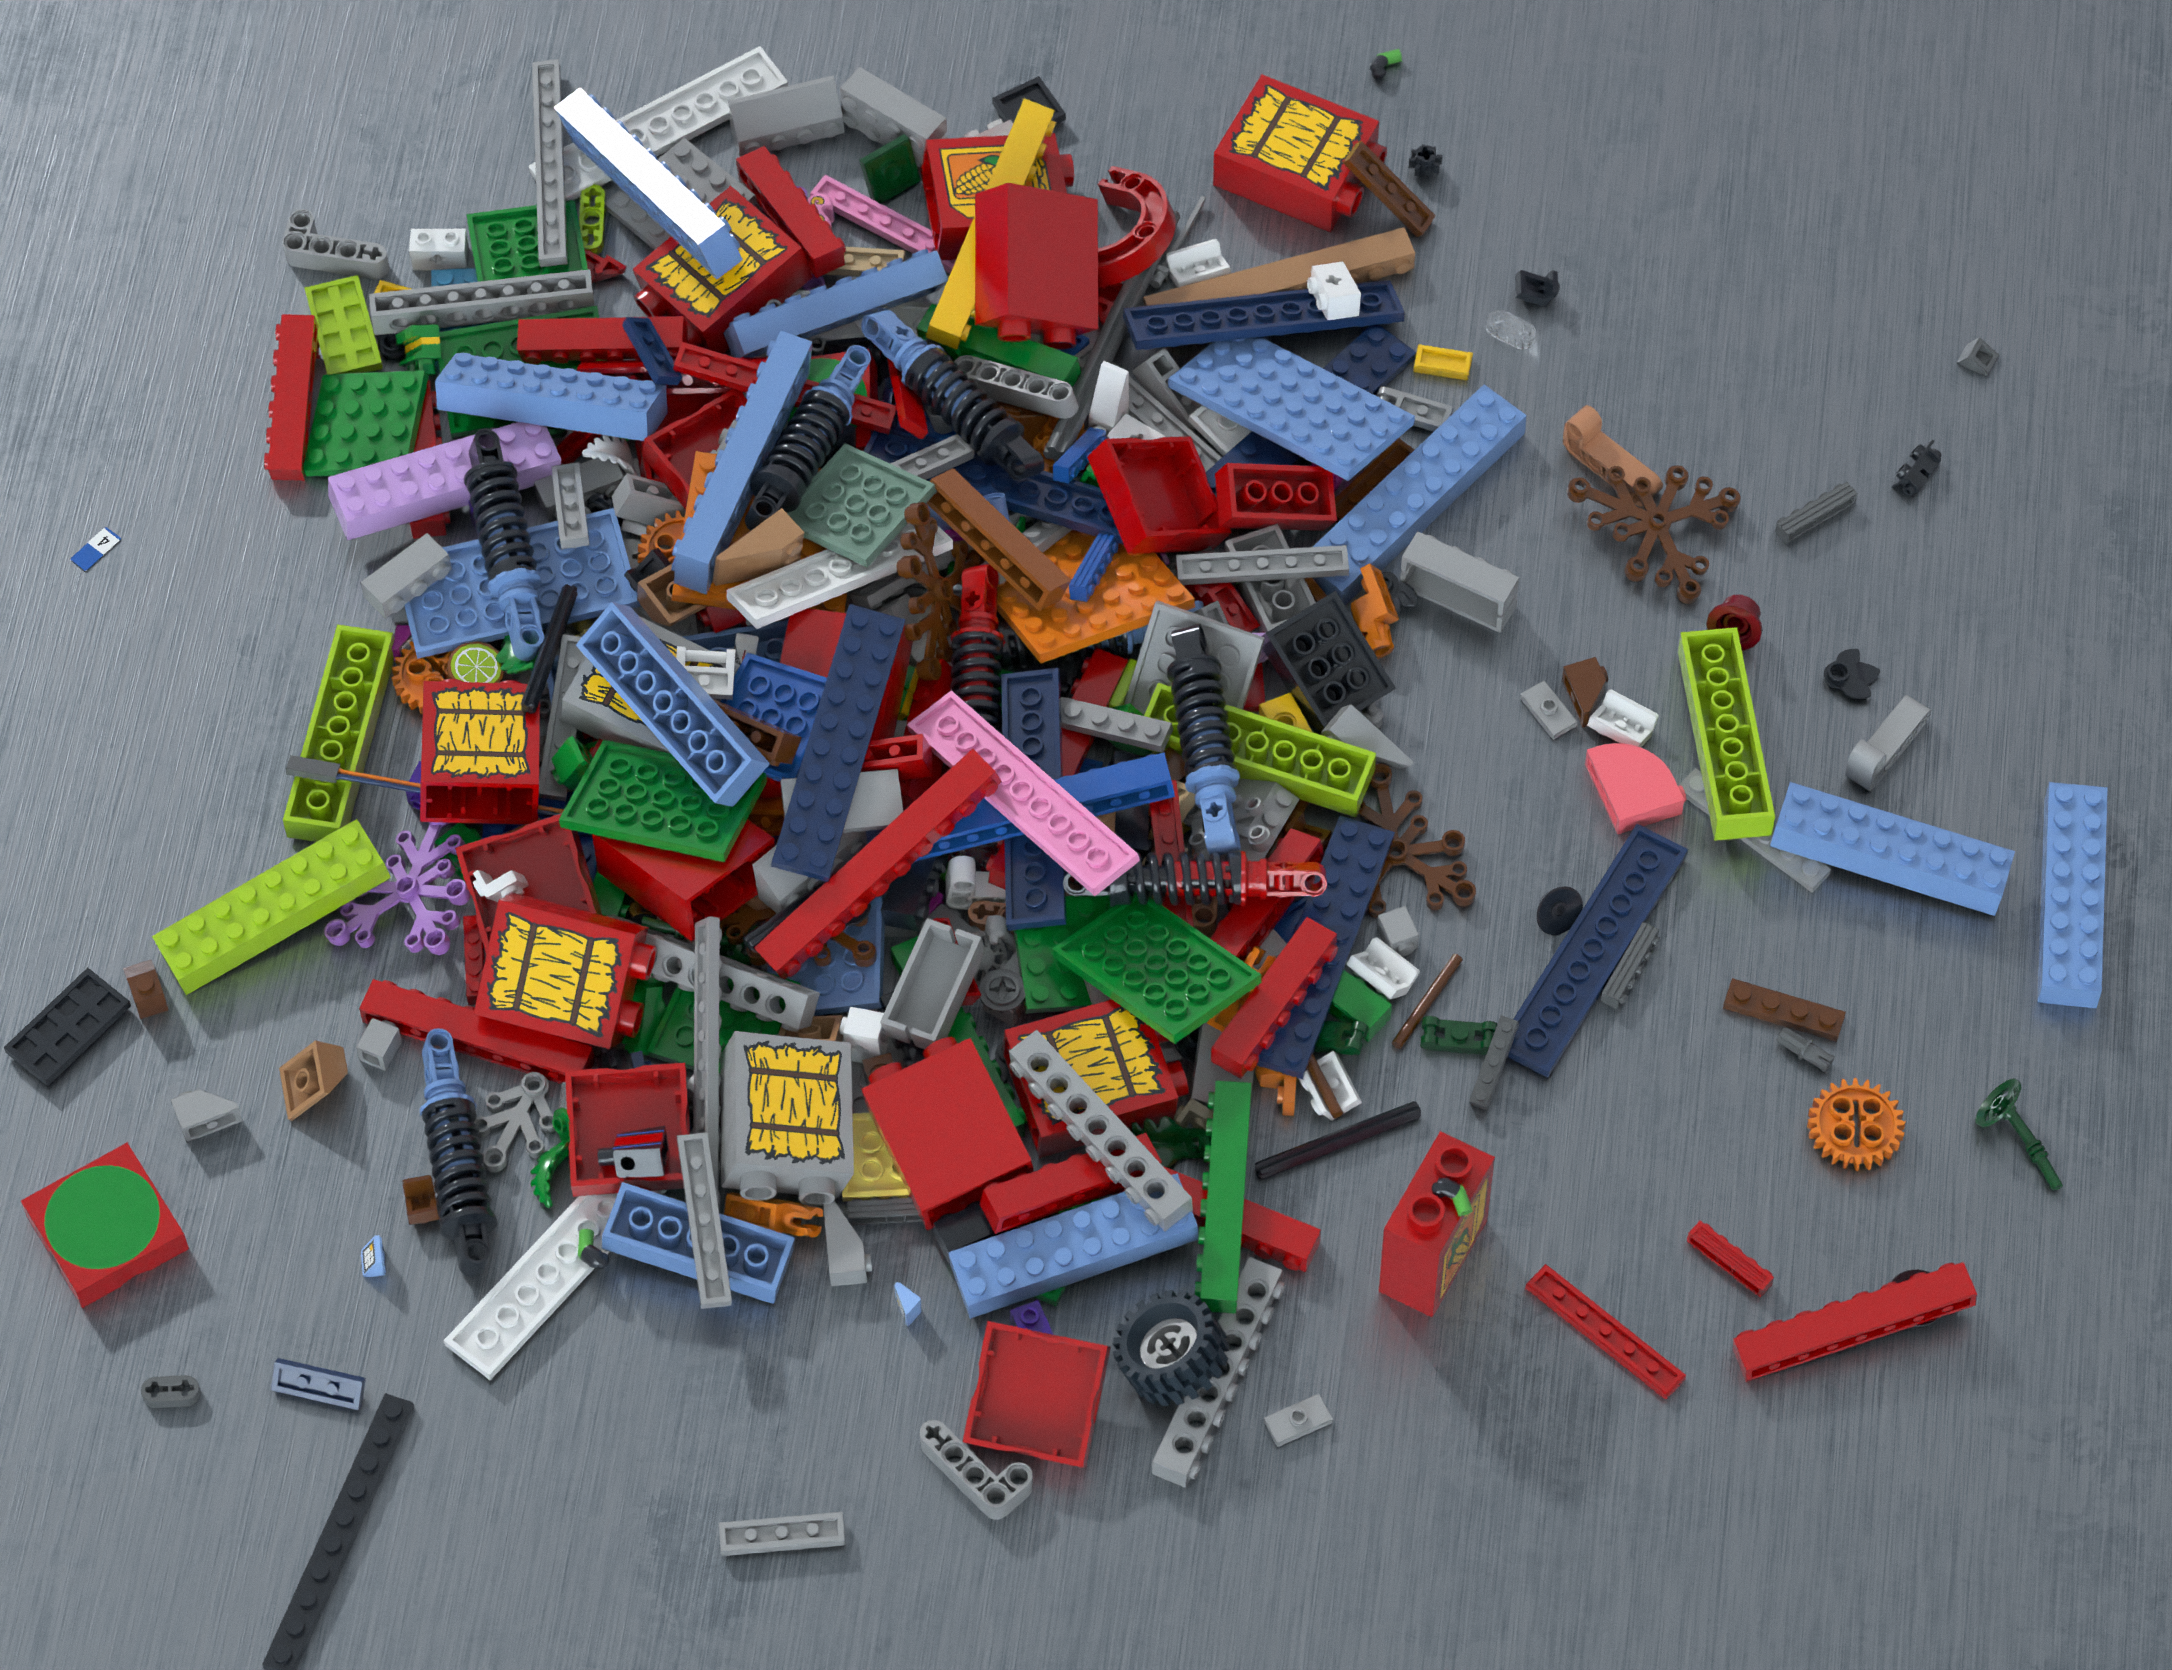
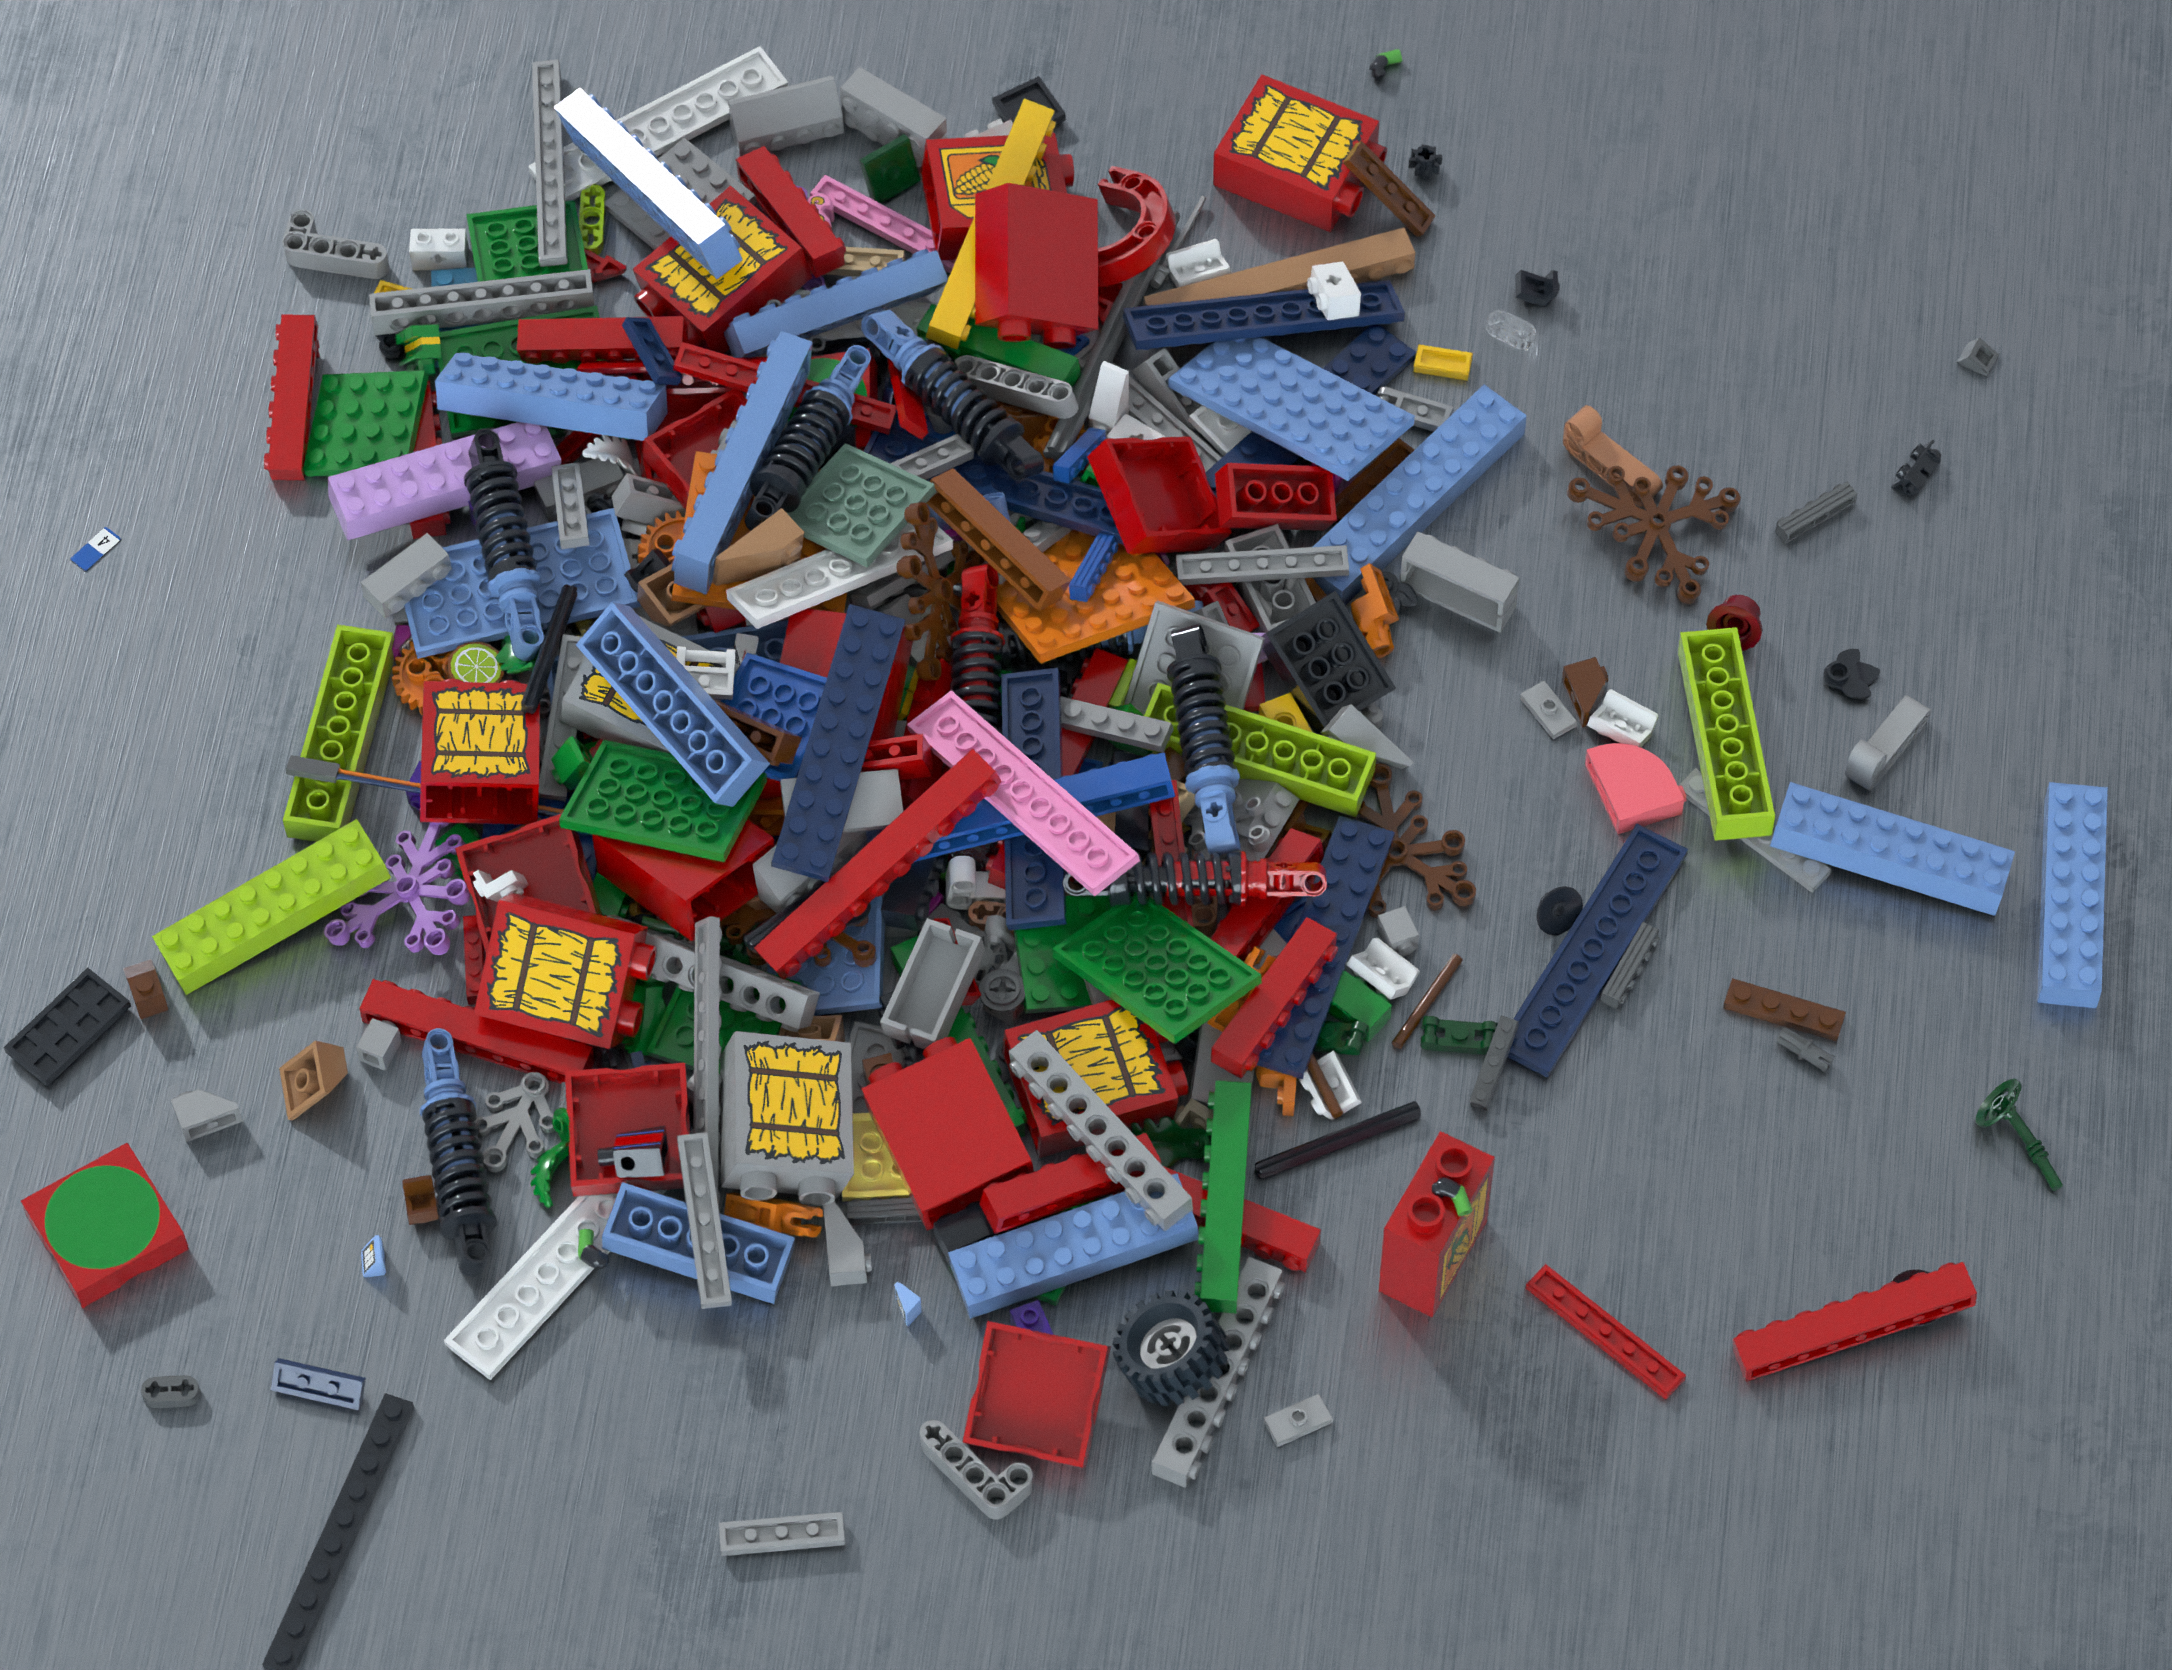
(344, 326): lime plate -> none
(865, 1034): white brick -> none
(1730, 1258): red piece -> none
(1884, 1125): orange gear -> none

